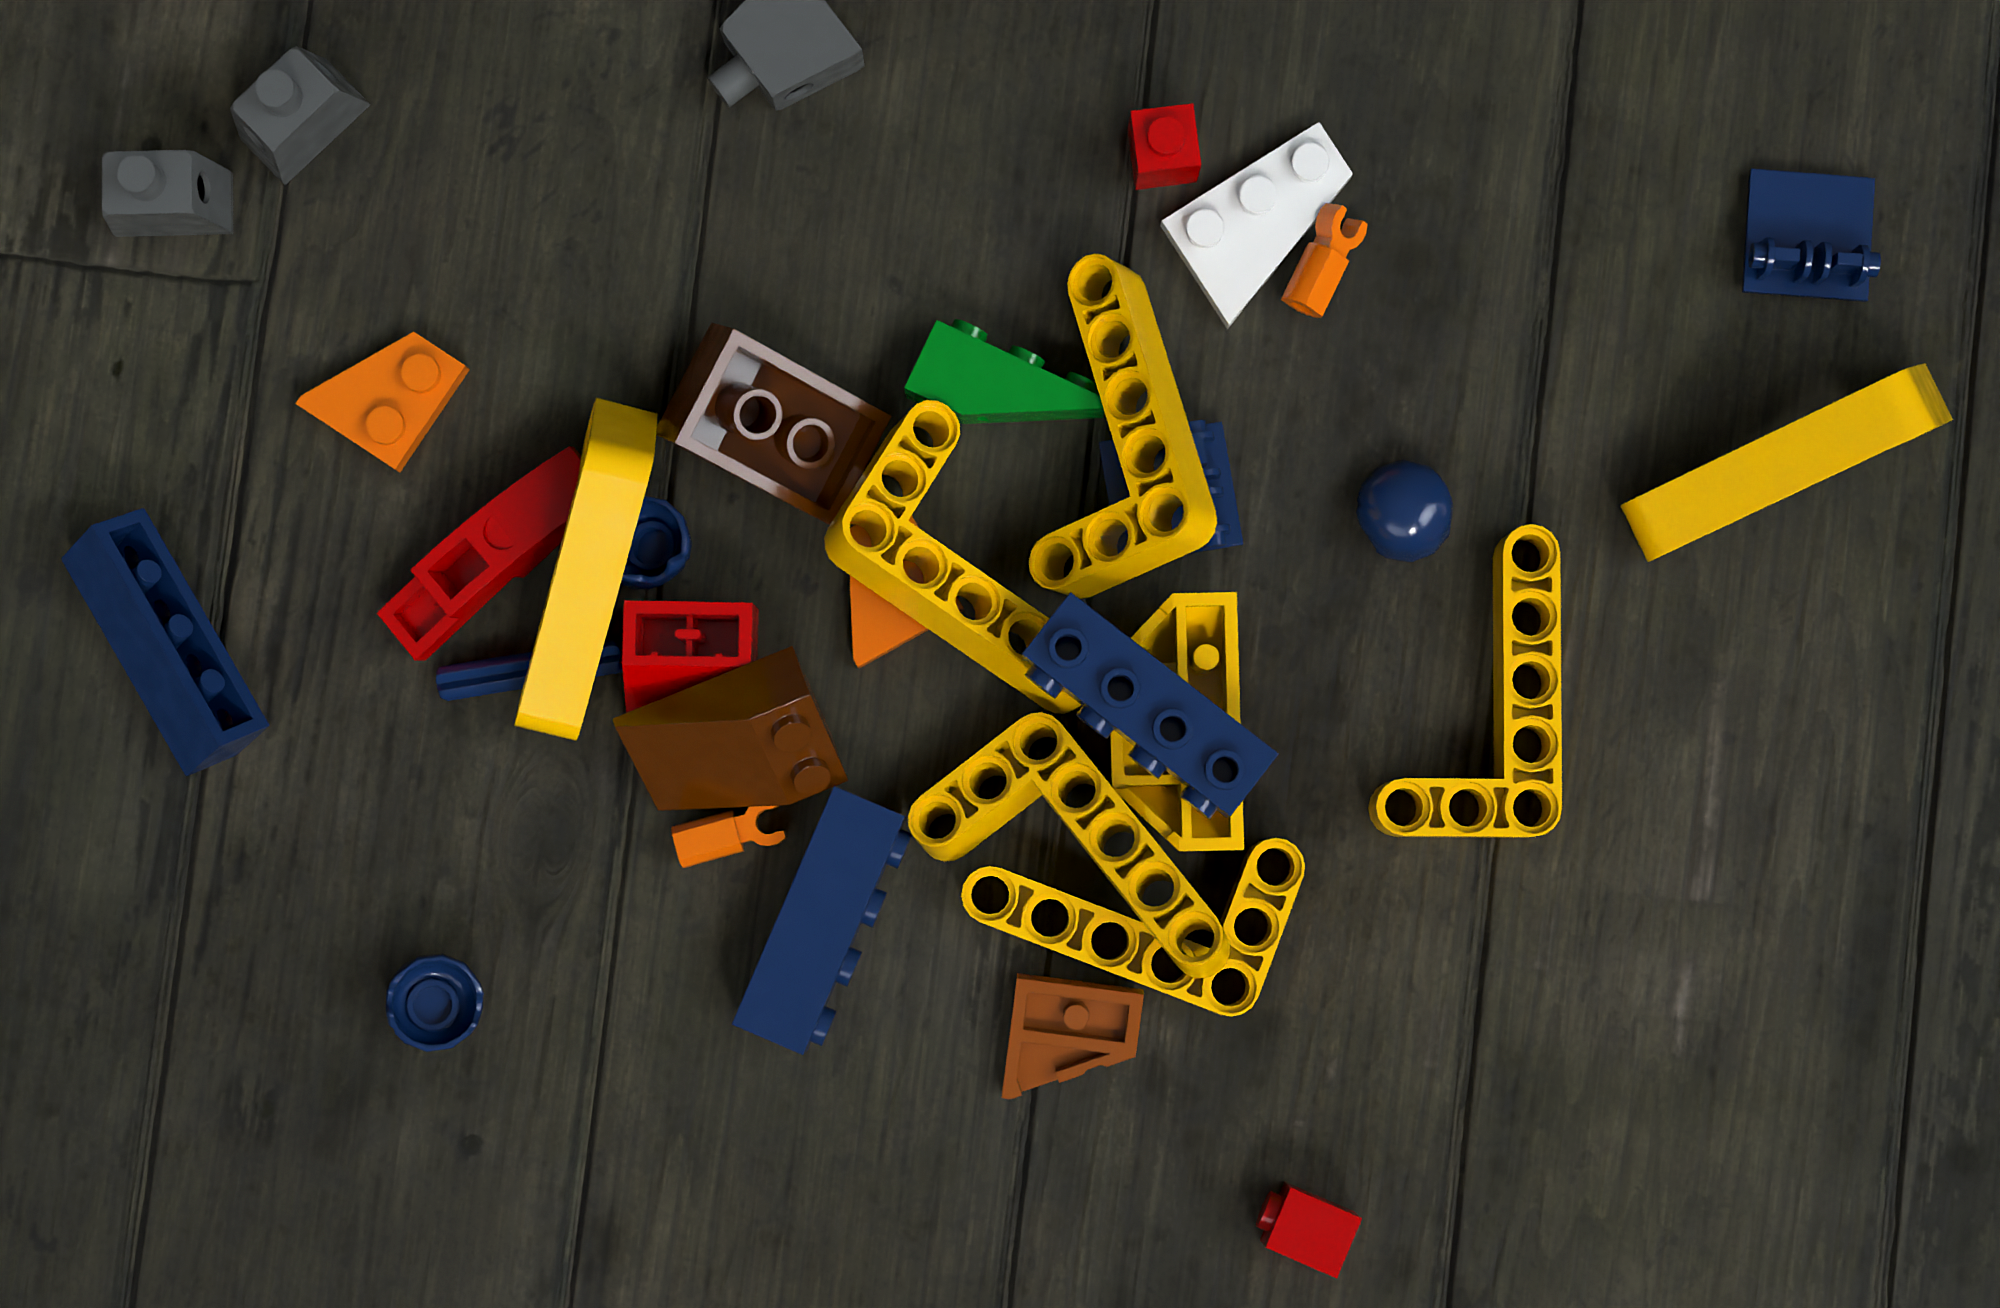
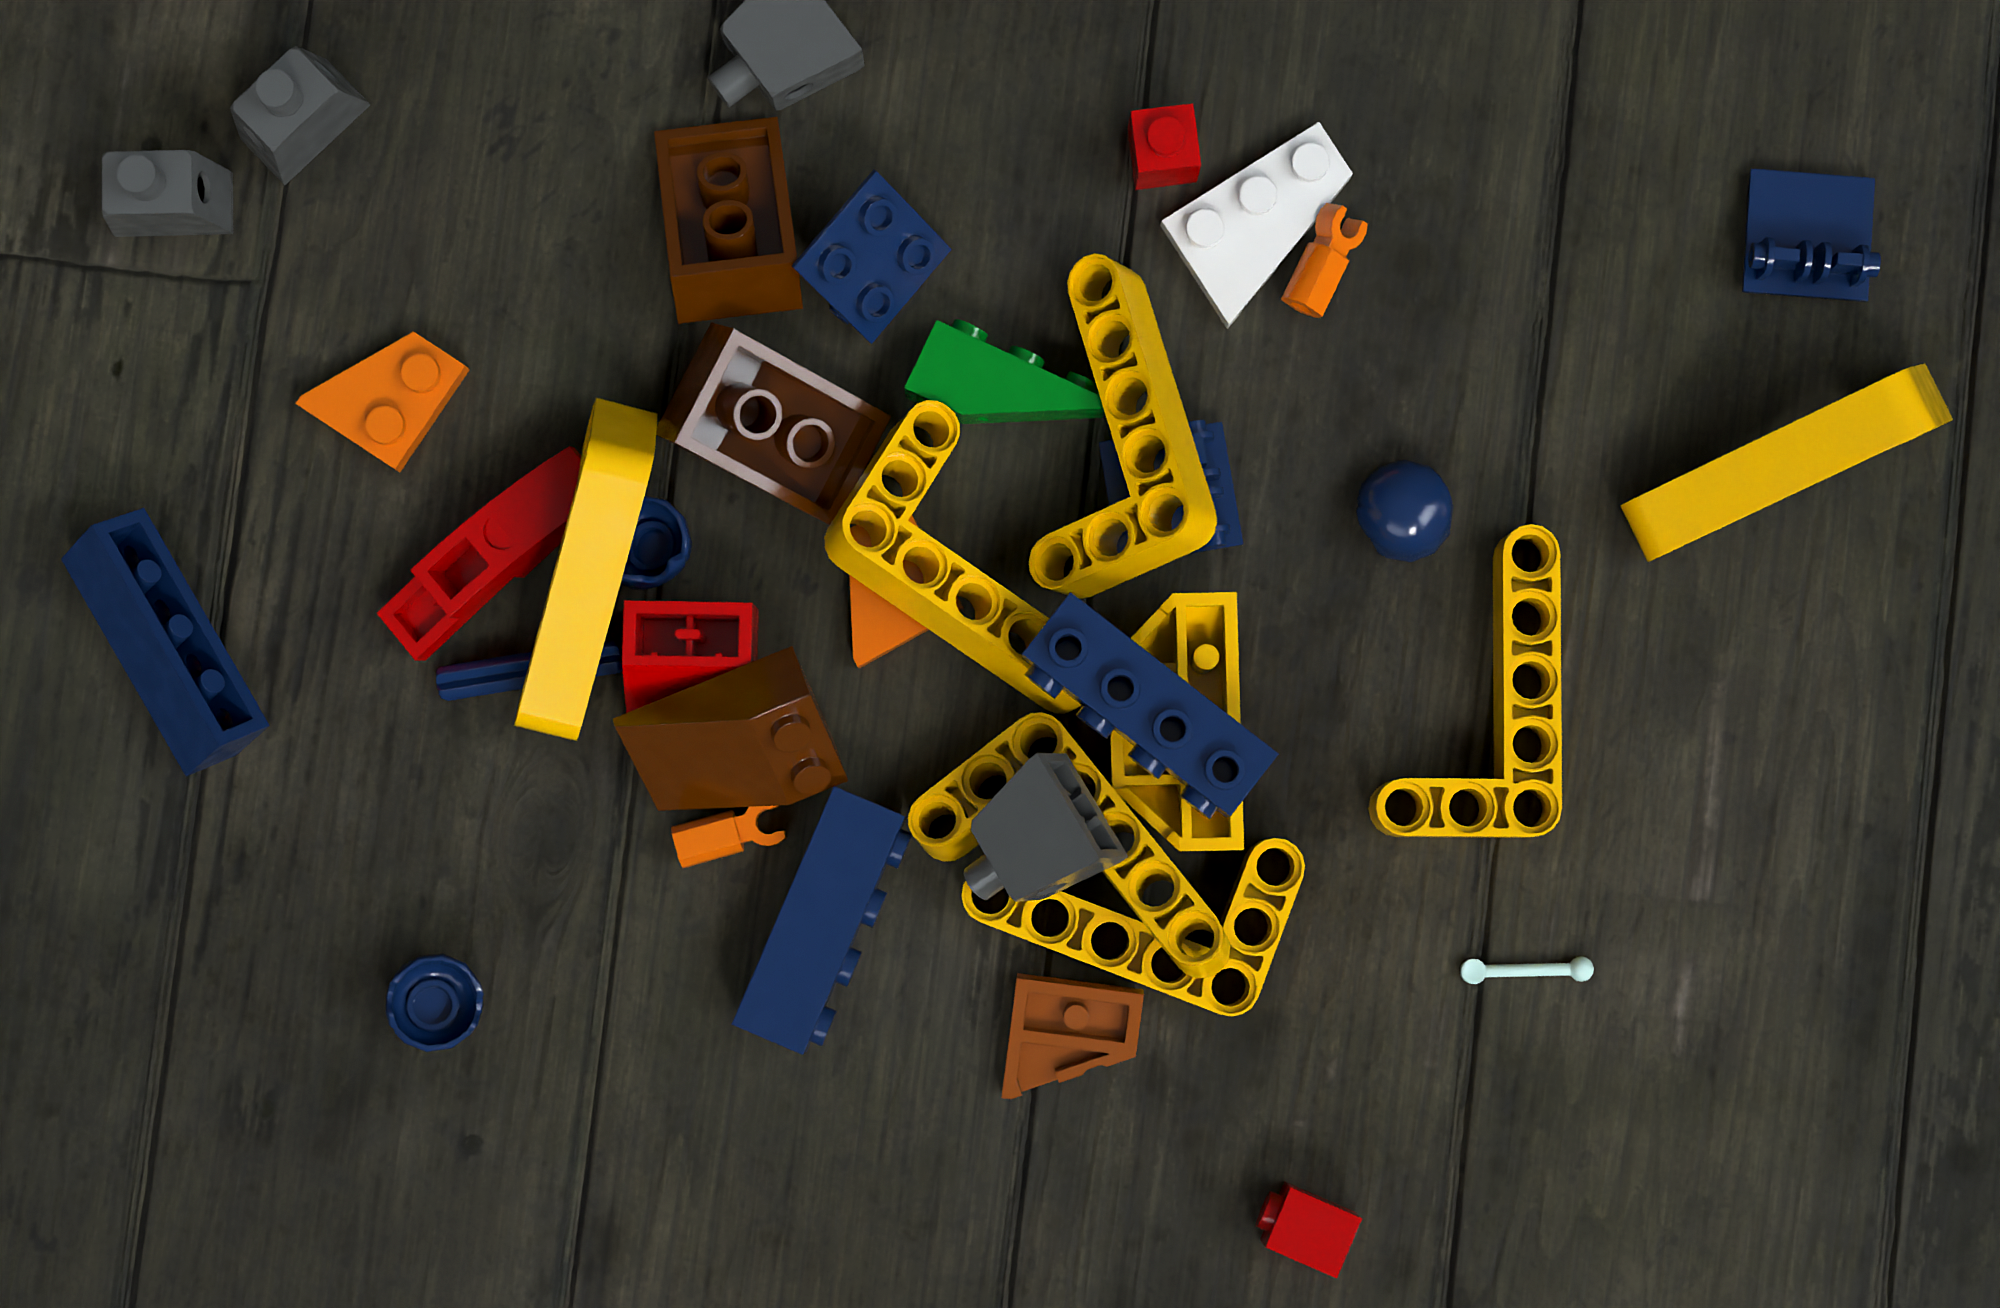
(727, 220): none -> reddish brown slope
(871, 257): none -> dark blue hinge
(1041, 833): none -> dark grey torso
(1474, 971): none -> light aqua hinge

